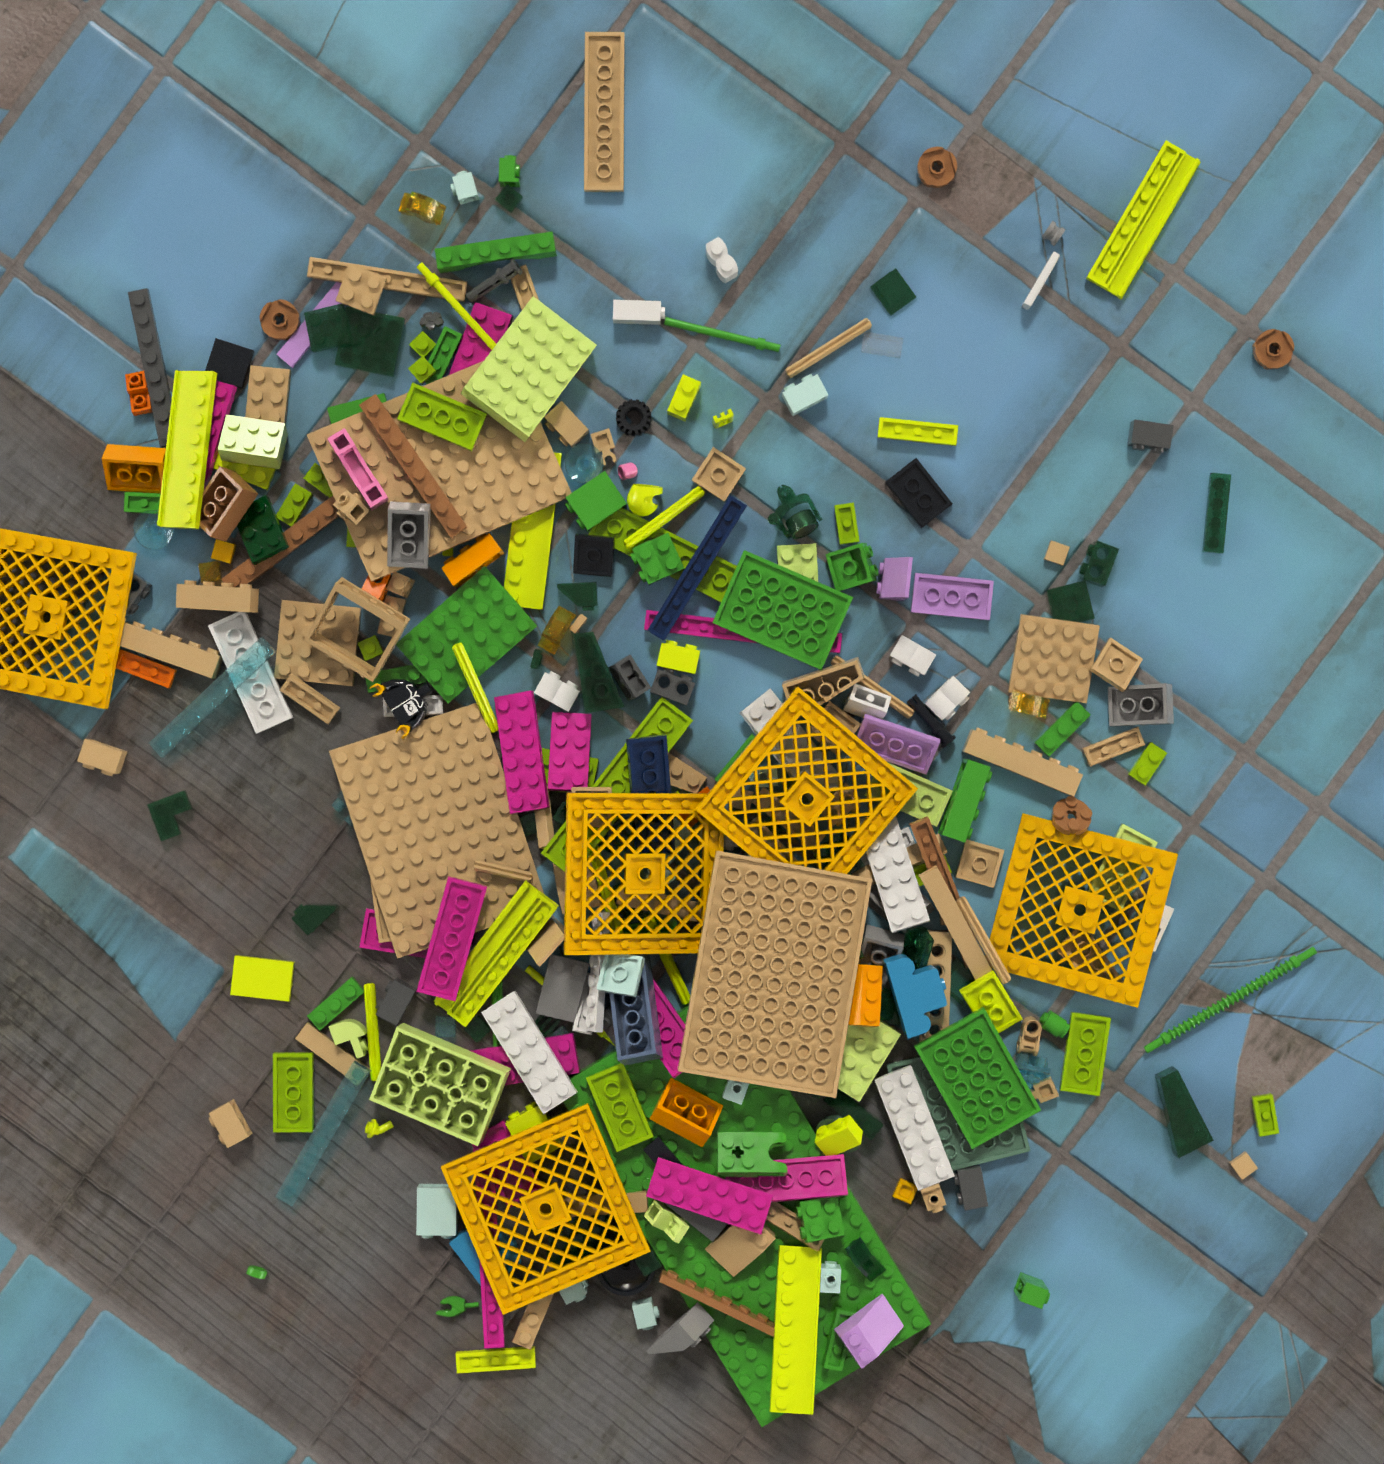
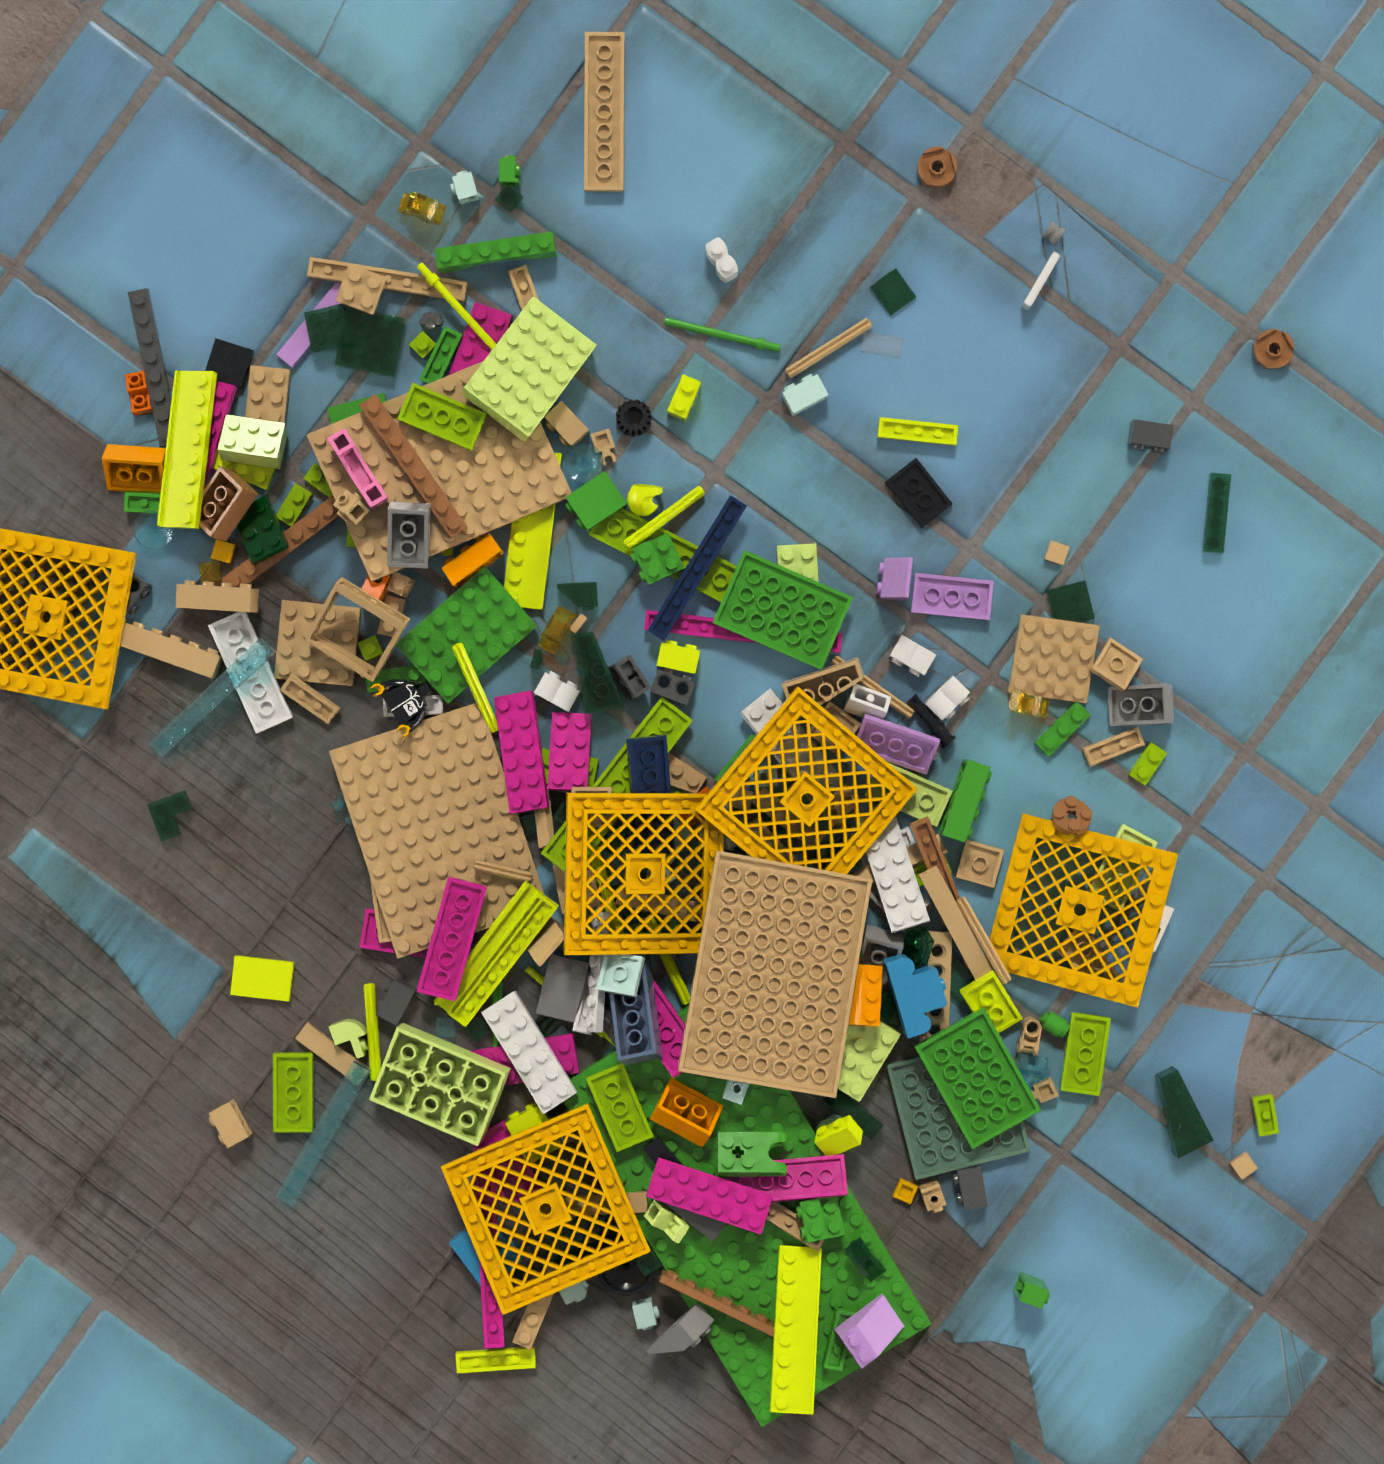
(101, 756): tan brick -> none
(145, 668): orange plate -> none
(257, 1272): bright green tile -> none
(283, 330): medium nougat plate -> none
(312, 915): clear green slope -> none
(336, 1003): bright green plate -> none
(372, 1128): neon yellow plate -> none
(422, 370): lime plate -> none
(436, 1211): light aqua brick -> none
(458, 1306): bright green hand -> none
(501, 276): dark grey pin -> none
(593, 555): black tile -> none
(627, 471): bright pink piece -> none
(638, 312): white brick -> none
(718, 474): tan plate -> none
(723, 420): neon yellow tile -> none
(739, 1247): tan slope -> none
(799, 524): clear green piece -> none
(830, 1277): light aqua brick -> none
(846, 523): lime plate -> none
(852, 566): bright green plate -> none
(914, 1127): white plate -> none
(1022, 762): tan brick -> none
(1103, 566): clear green brick -> none
(1143, 219): neon yellow plate -> none
(1294, 961): bright green hose -> none

